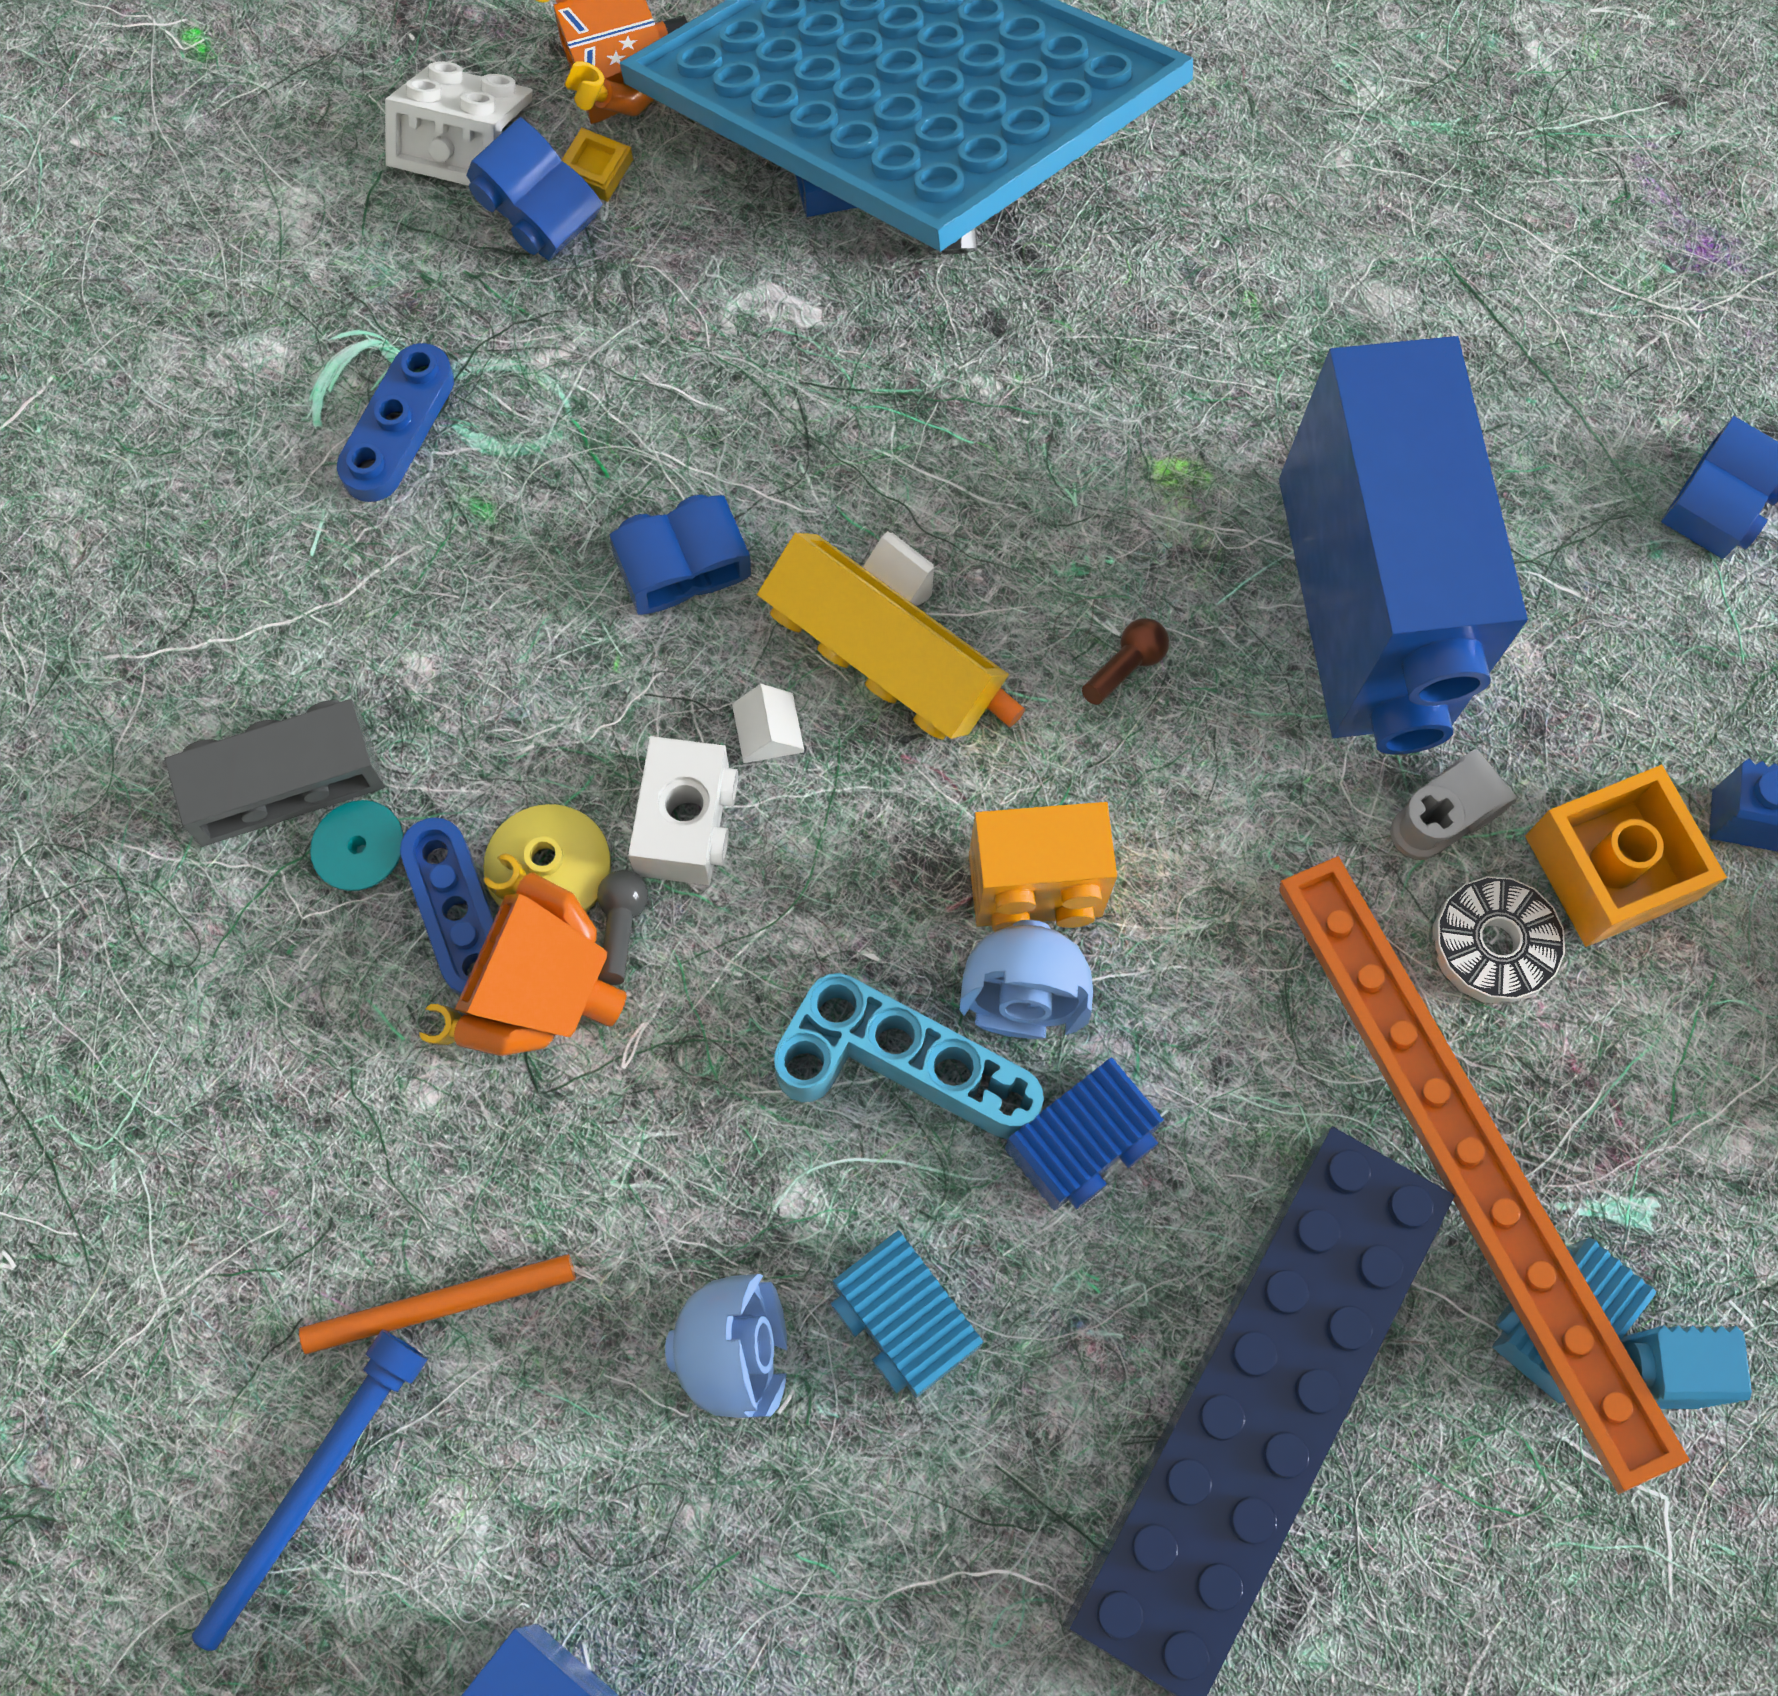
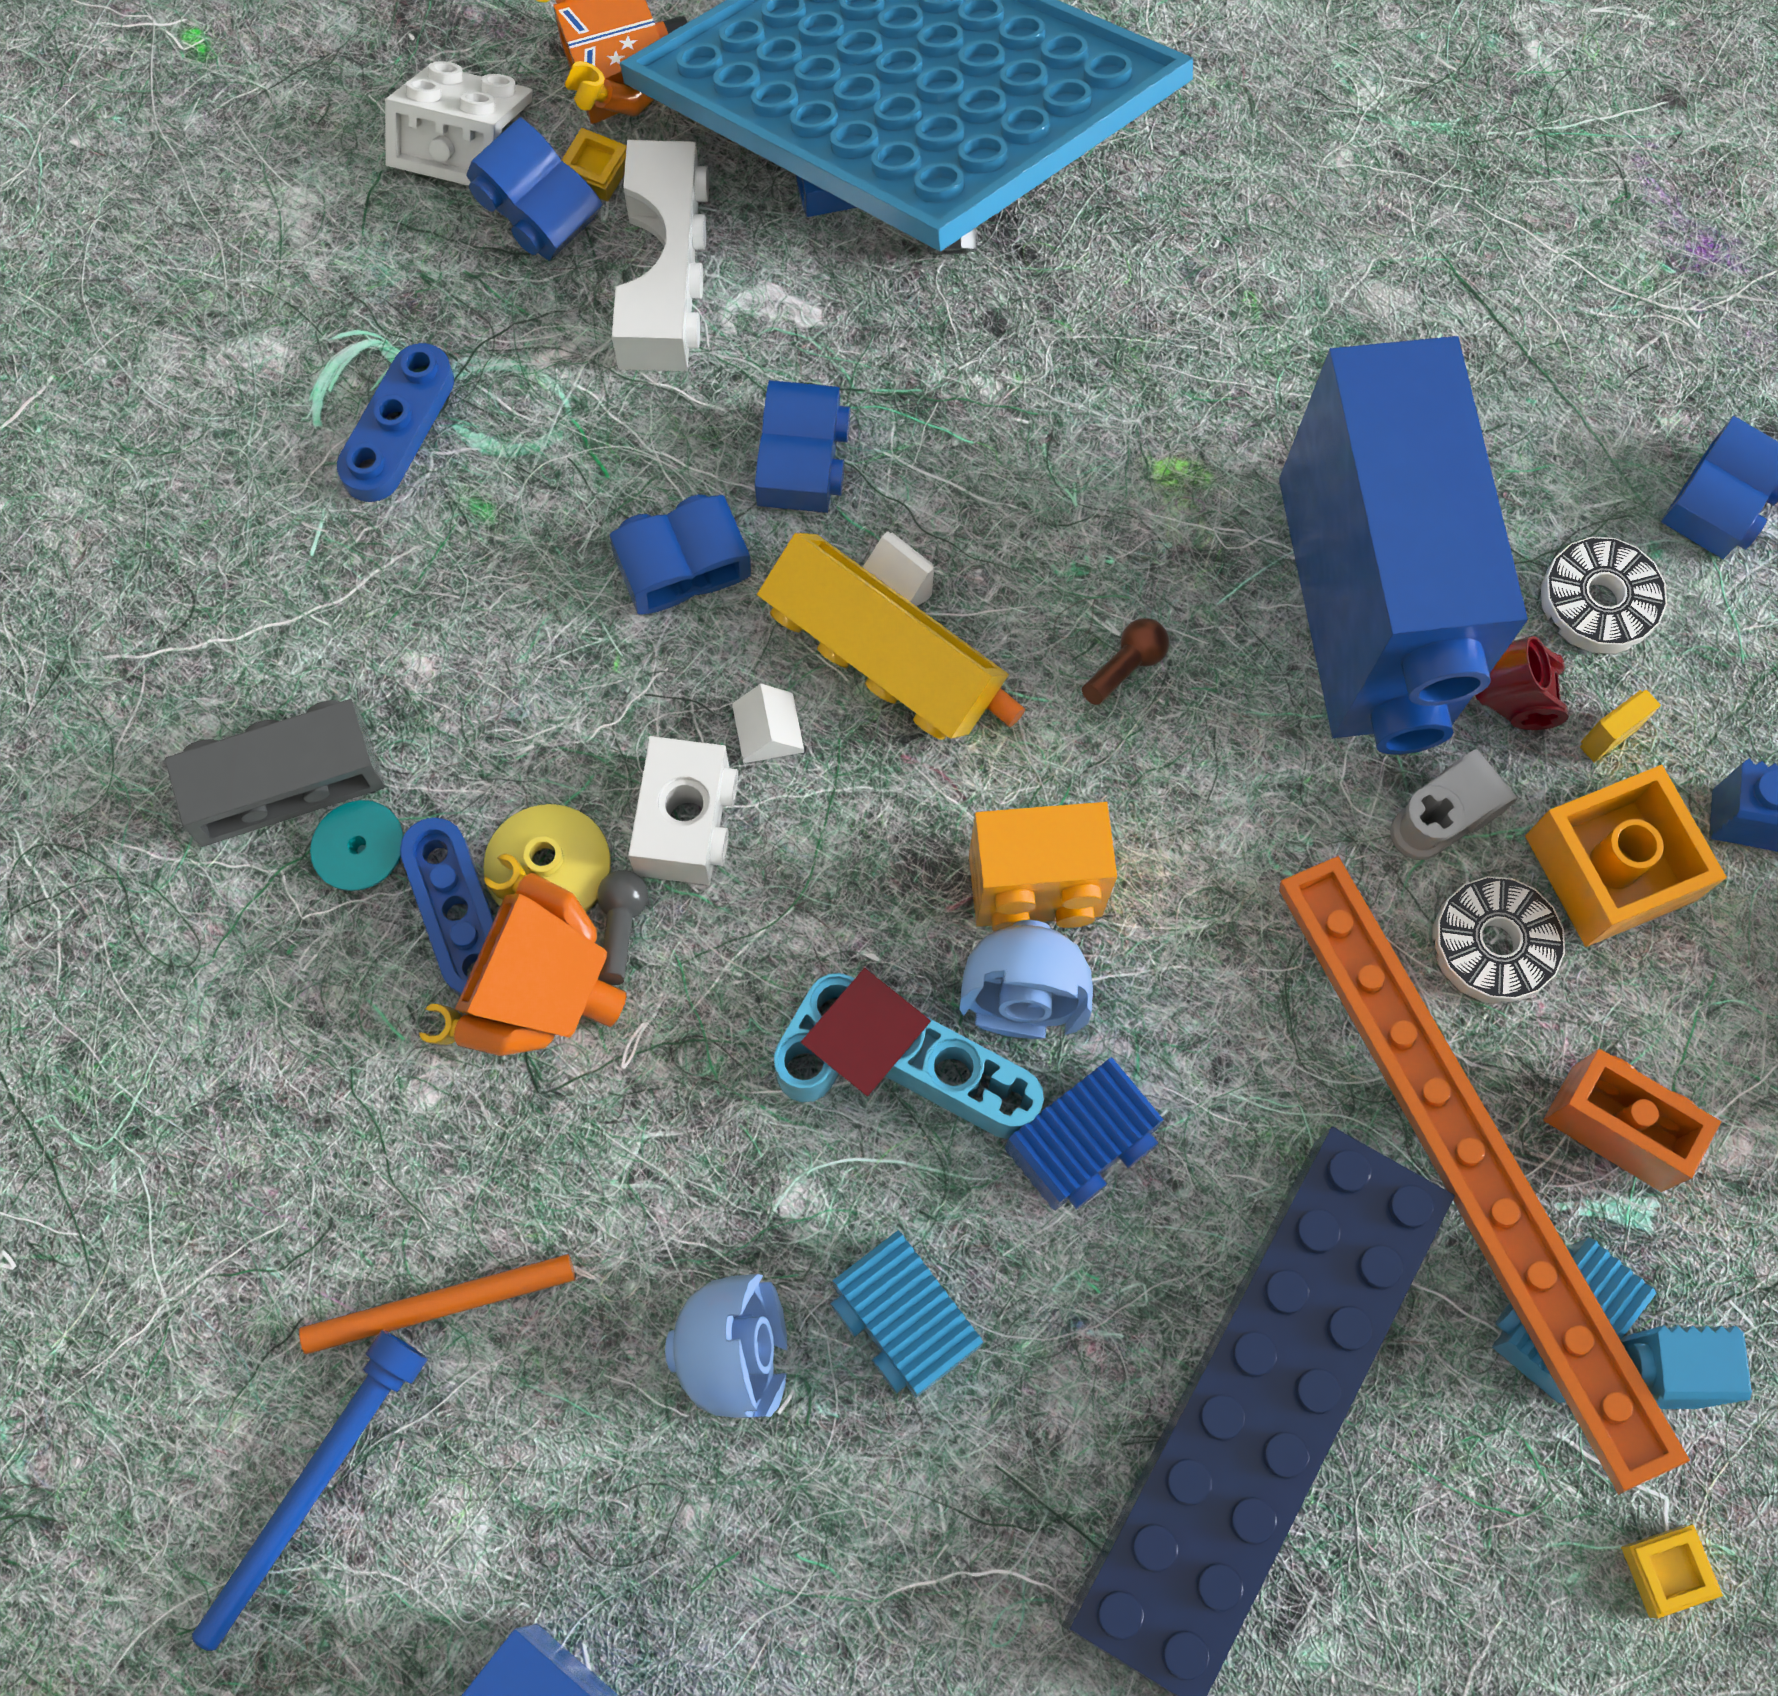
(654, 312): none -> white arch
(799, 446): none -> blue brick
(865, 1031): none -> dark red sticker
(1527, 686): none -> dark red piece
(1619, 724): none -> yellow tile
(1625, 572): none -> tile
(1632, 1120): none -> orange brick
(1671, 1571): none -> yellow tile

